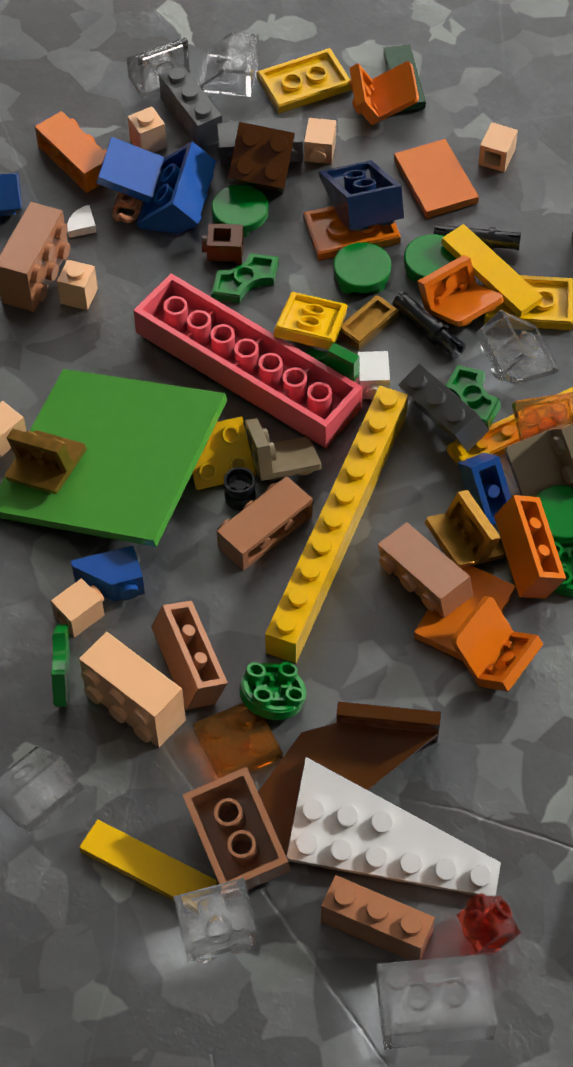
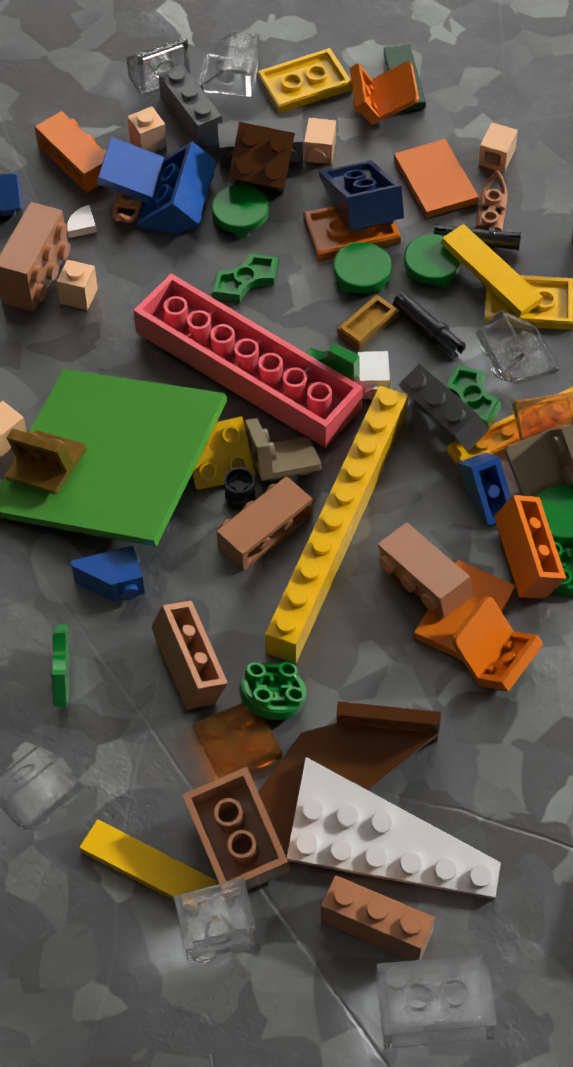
(78, 607): light nougat brick -> none
(132, 690): light nougat brick -> none
(224, 243): reddish brown brick -> none
(310, 320): yellow tile -> none
(455, 295): orange bracket -> none
(466, 532): pearl gold bracket -> none
(488, 923): clear red brick -> none
(492, 199): none -> nougat piece

